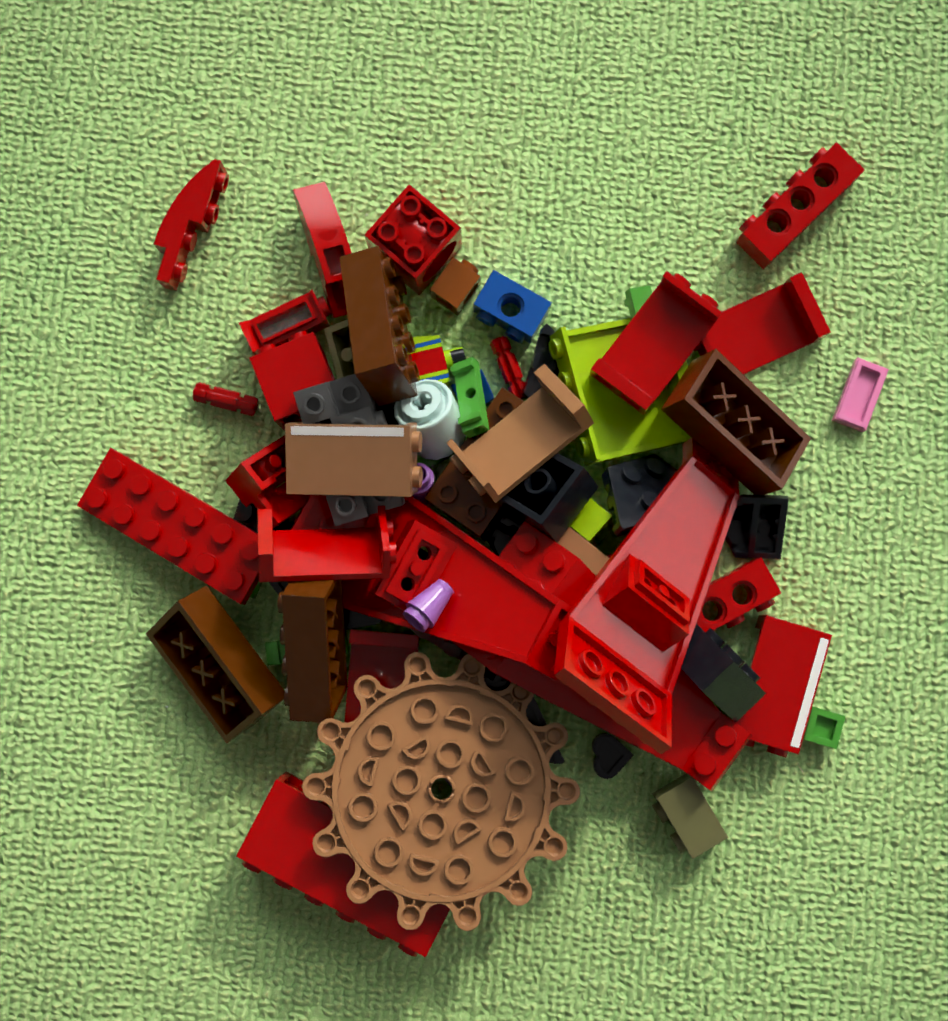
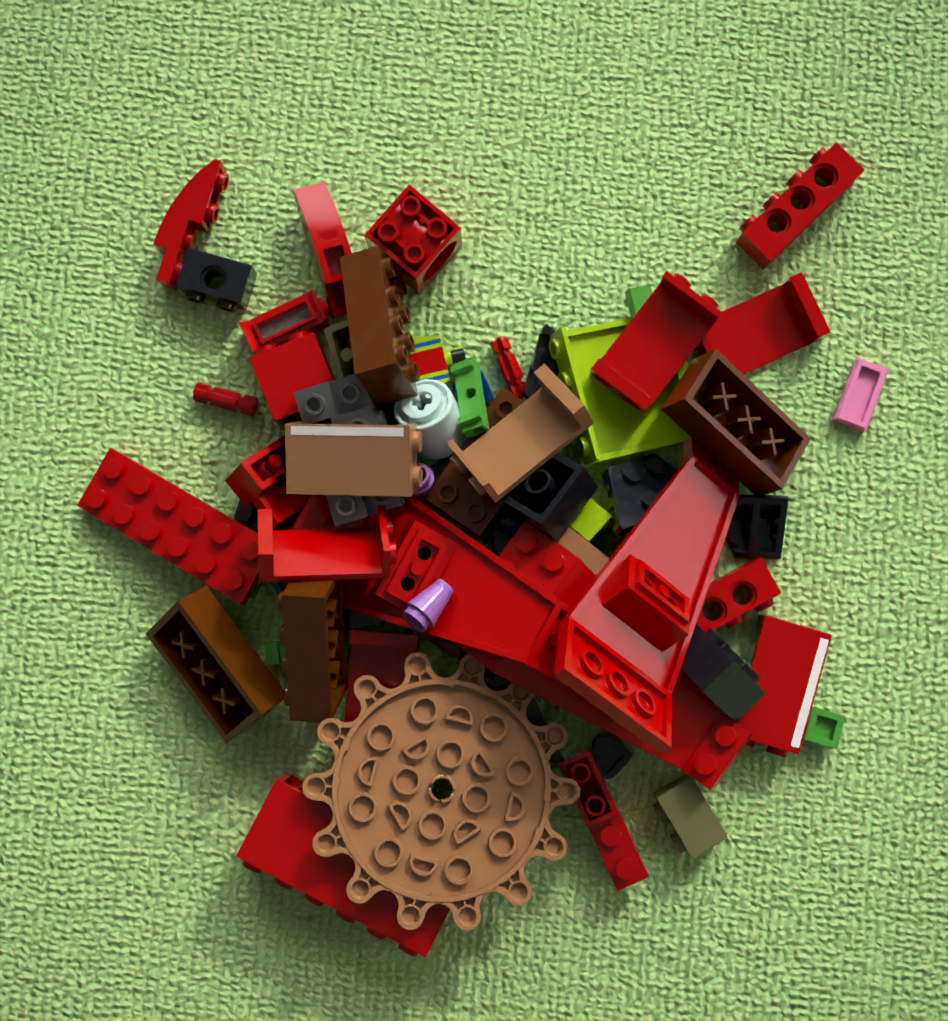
(202, 267): none -> black brick
(456, 285): dark orange brick -> none
(501, 291): blue brick -> none
(605, 821): none -> red slope

